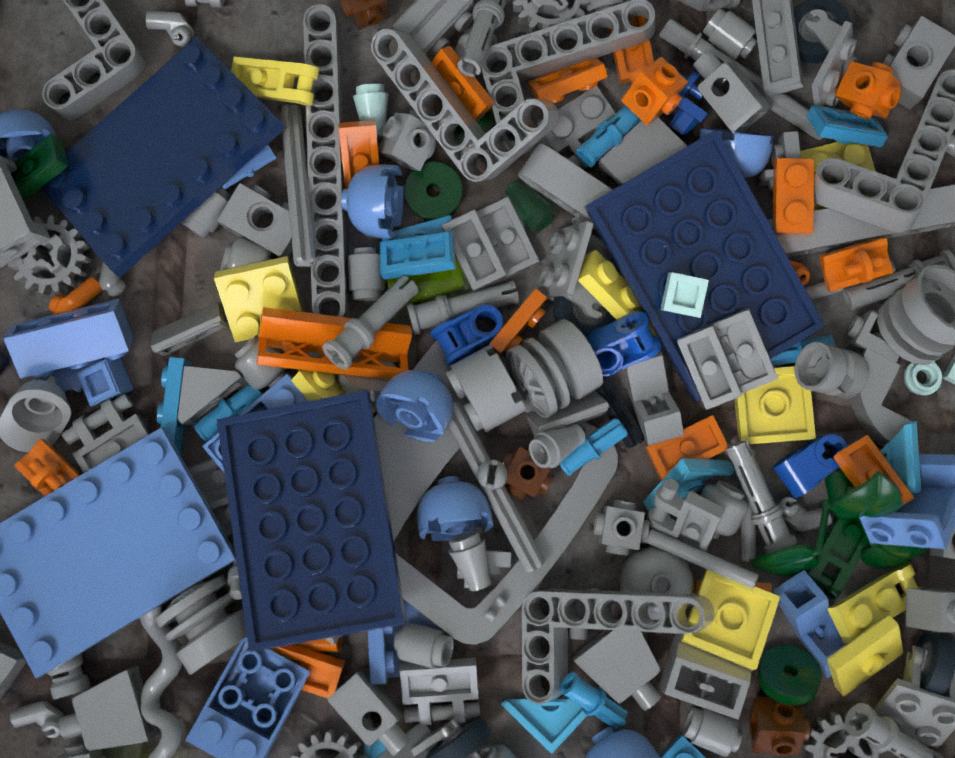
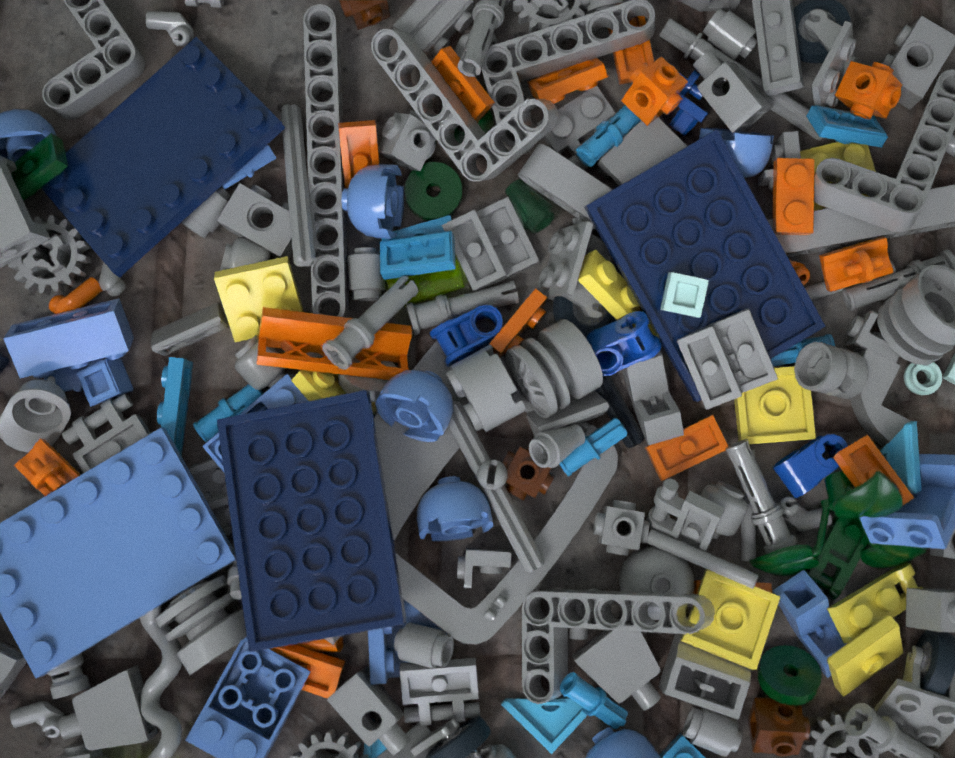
(203, 390): light grey slope -> none
(276, 78): light yellow plate -> none
(372, 104): light aqua cone -> none
(471, 559): light grey cone -> none
(691, 475): medium azure tile -> none

